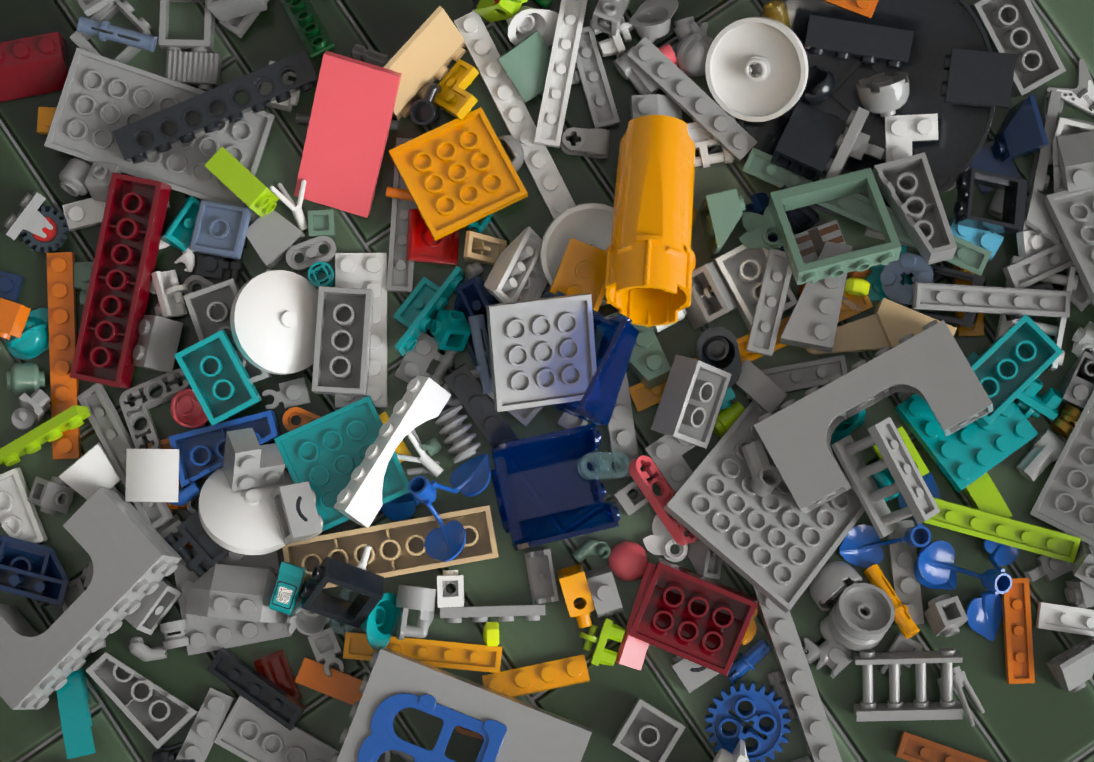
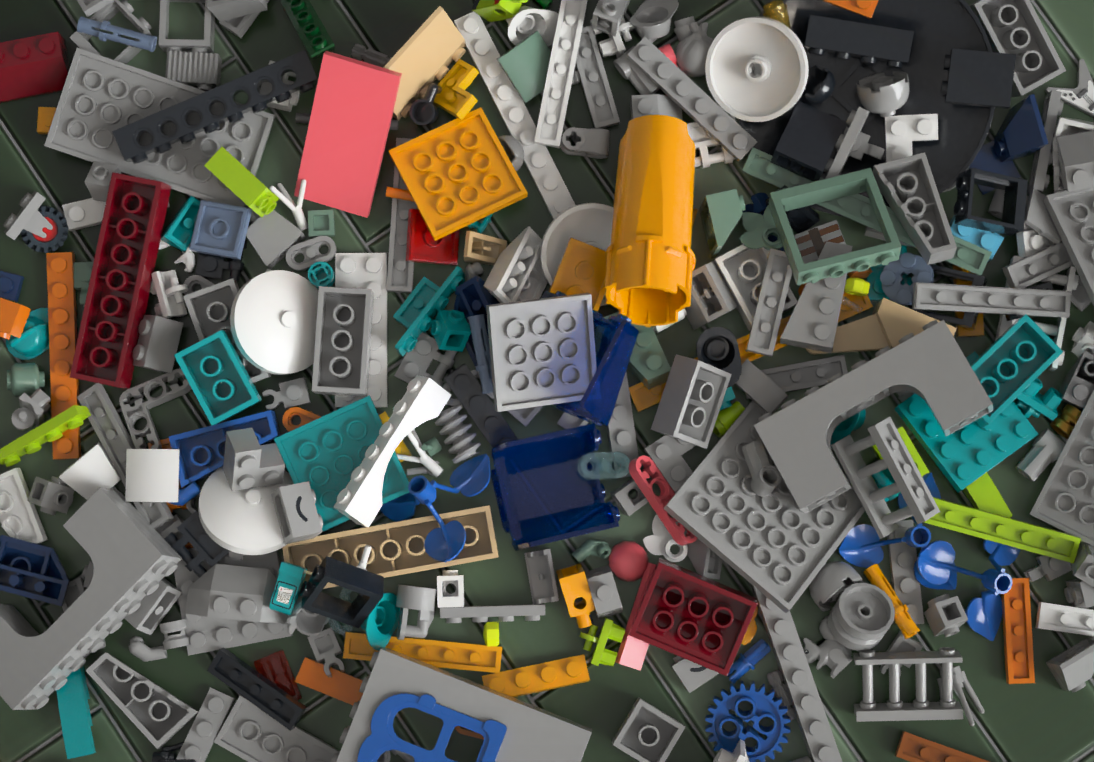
(74, 176): light grey head -> none
(187, 410): coral hair -> none

